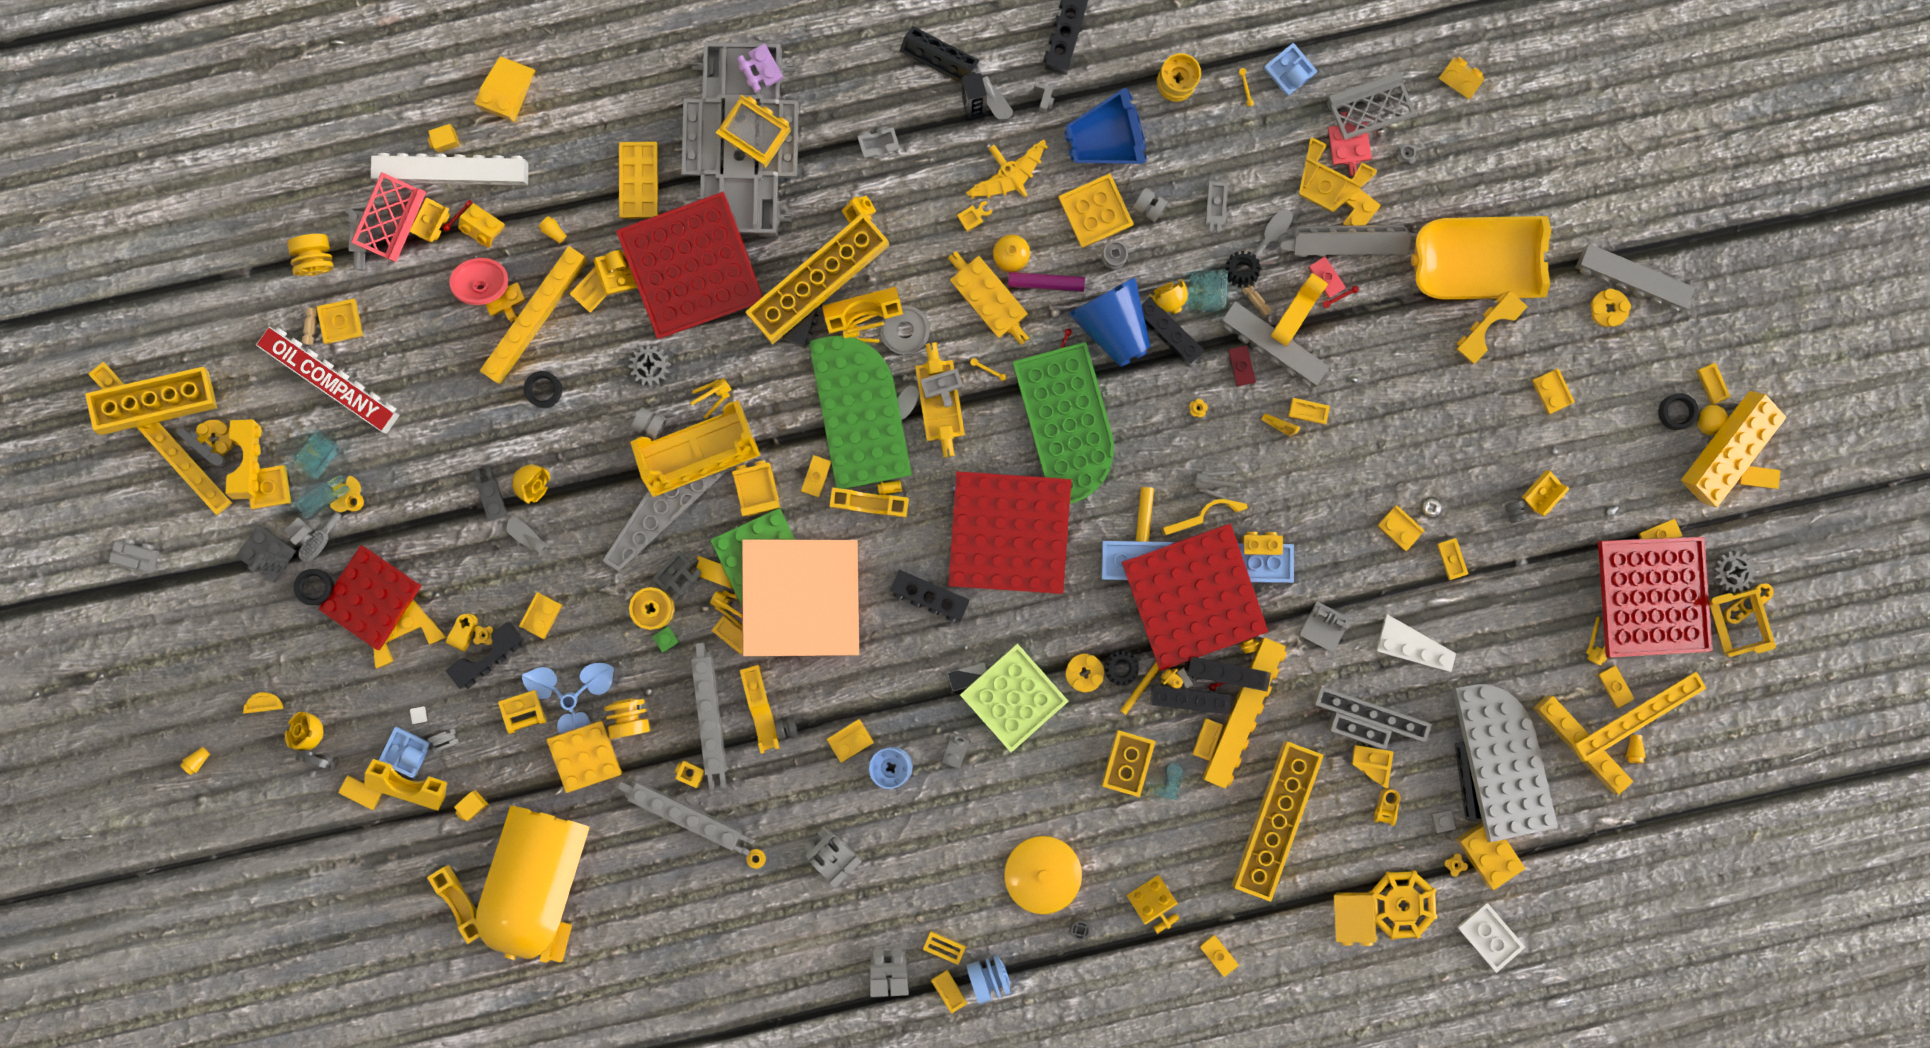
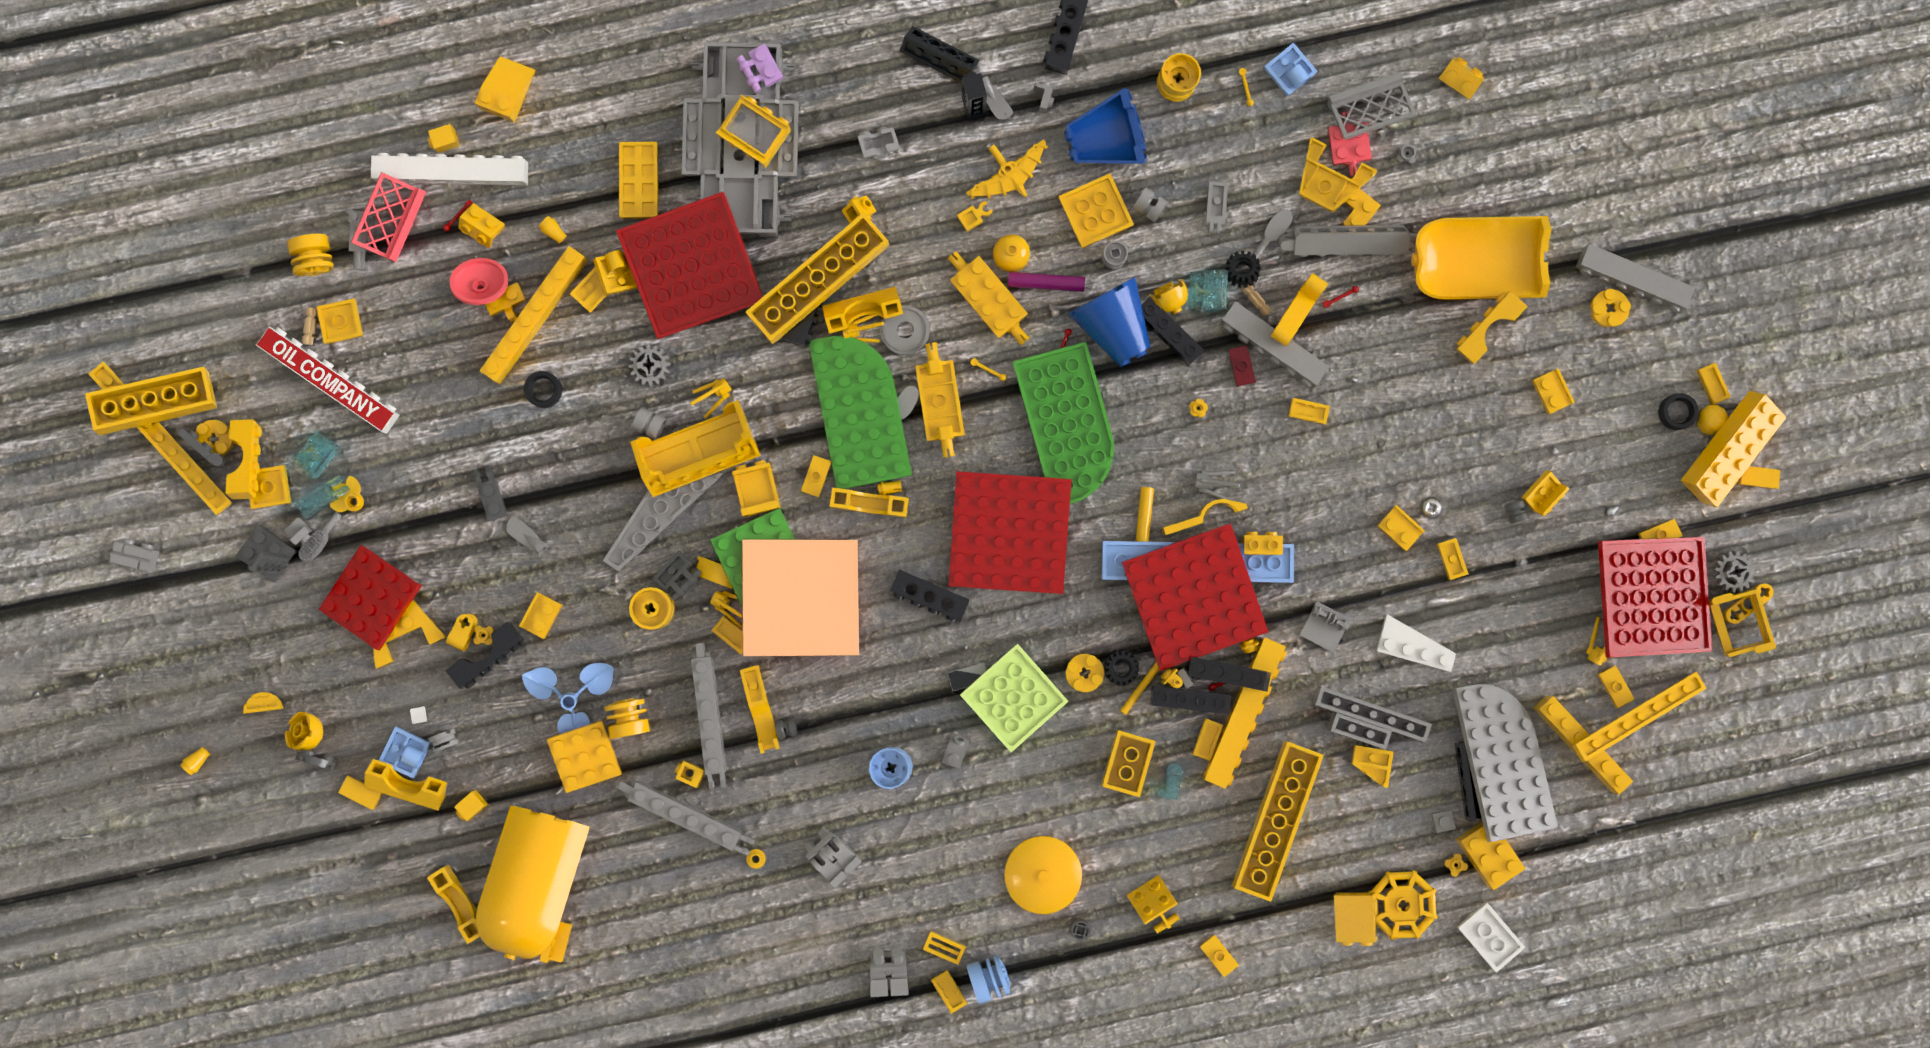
(300, 579): black tyre -> none
(429, 220): yellow bracket -> none
(520, 705): yellow plate -> none
(529, 482): yellow cylinder -> none
(665, 639): bright green plate -> none
(850, 740): yellow plate -> none
(941, 385): light grey plate -> none
(1281, 425): yellow tile -> none
(1325, 271): coral plate -> none
(1387, 808): yellow piece -> none
(1635, 750): yellow cone -> none

